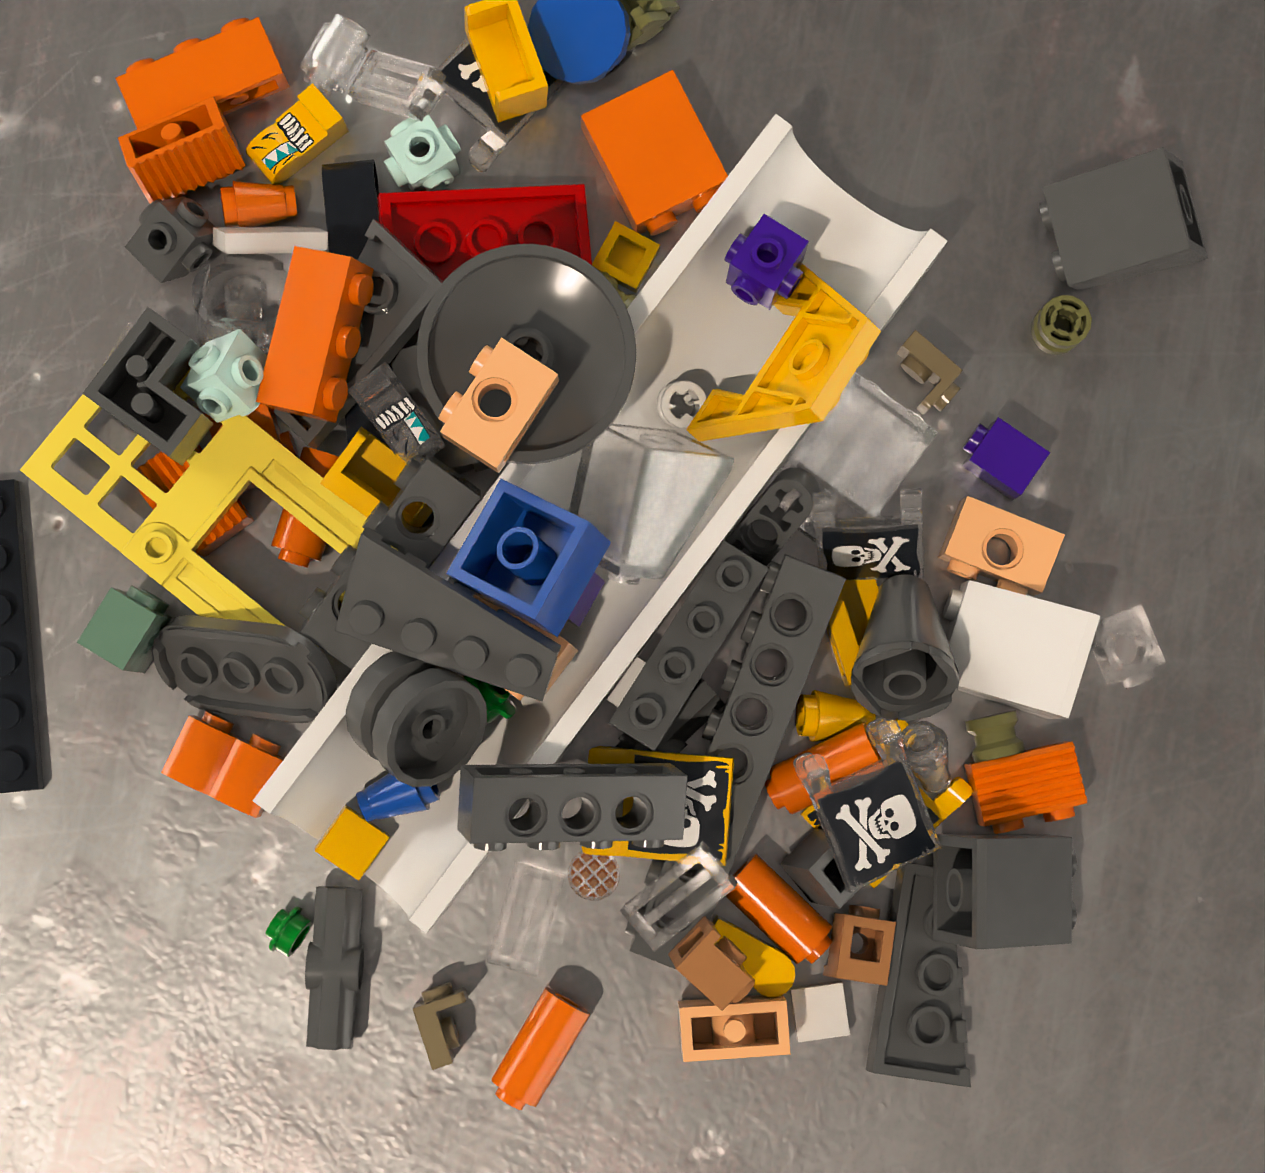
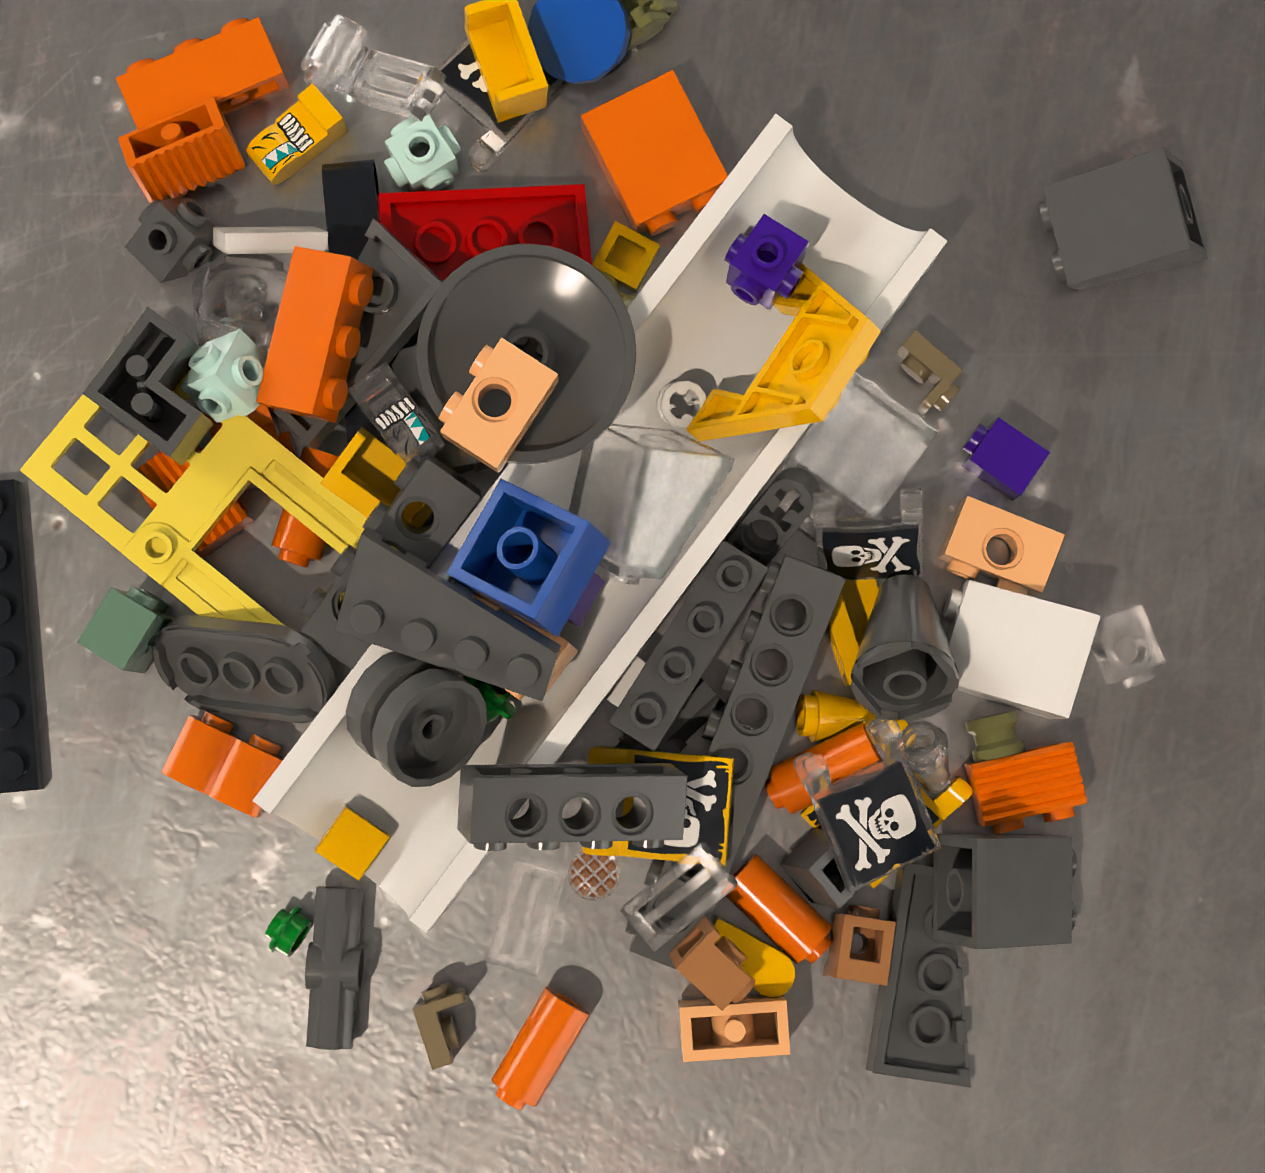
(256, 203): orange cone -> none
(394, 798): blue cone -> none
(819, 1011): white tile -> none
(1052, 331): olive wheel -> none

